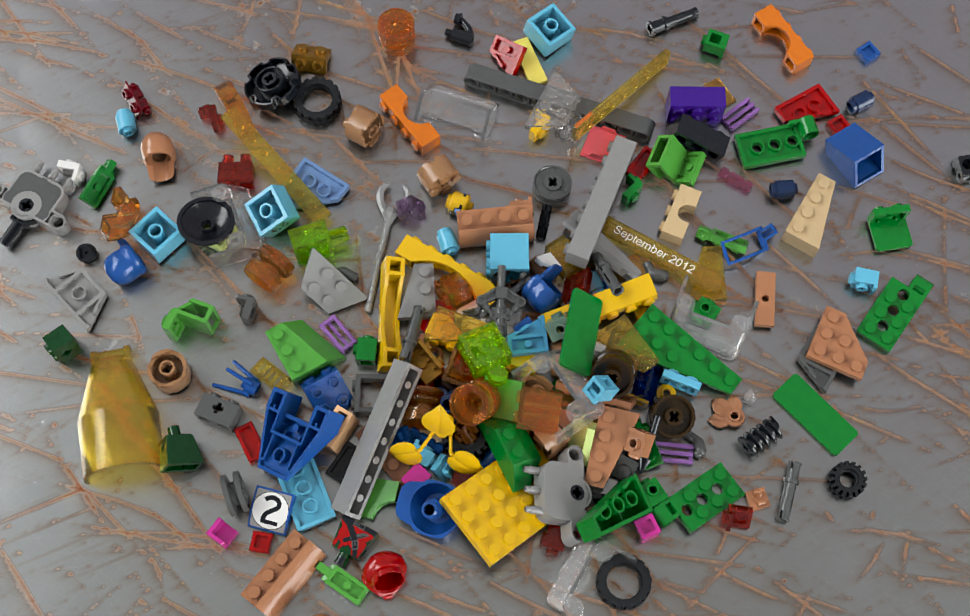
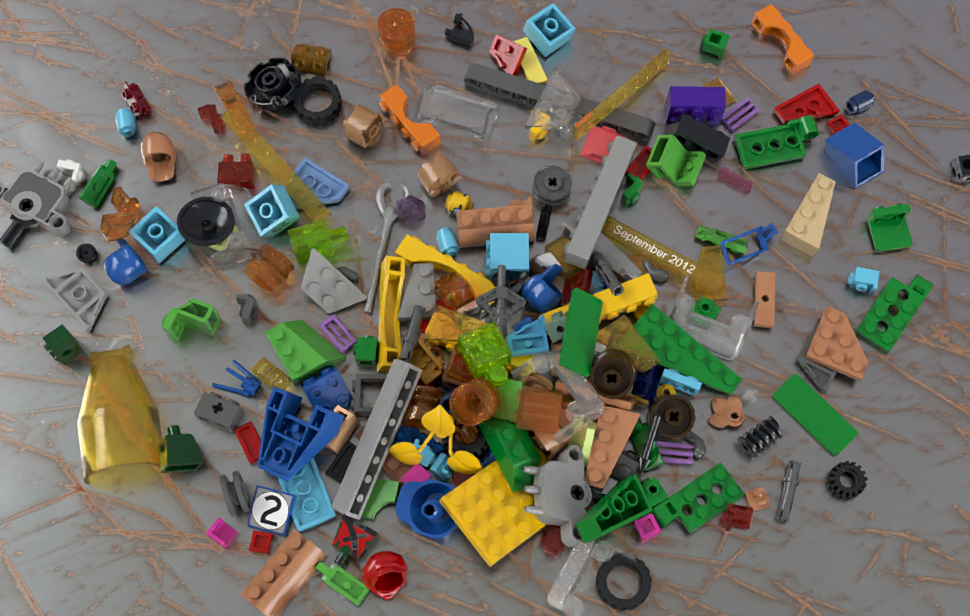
(169, 381): medium nougat brick -> none
(600, 389): medium azure brick -> none
(639, 443): nougat brick -> none
(665, 23): black pin -> none
(674, 228): tan arch -> none
(783, 189): dark blue brick -> none
(867, 52): blue tile -> none

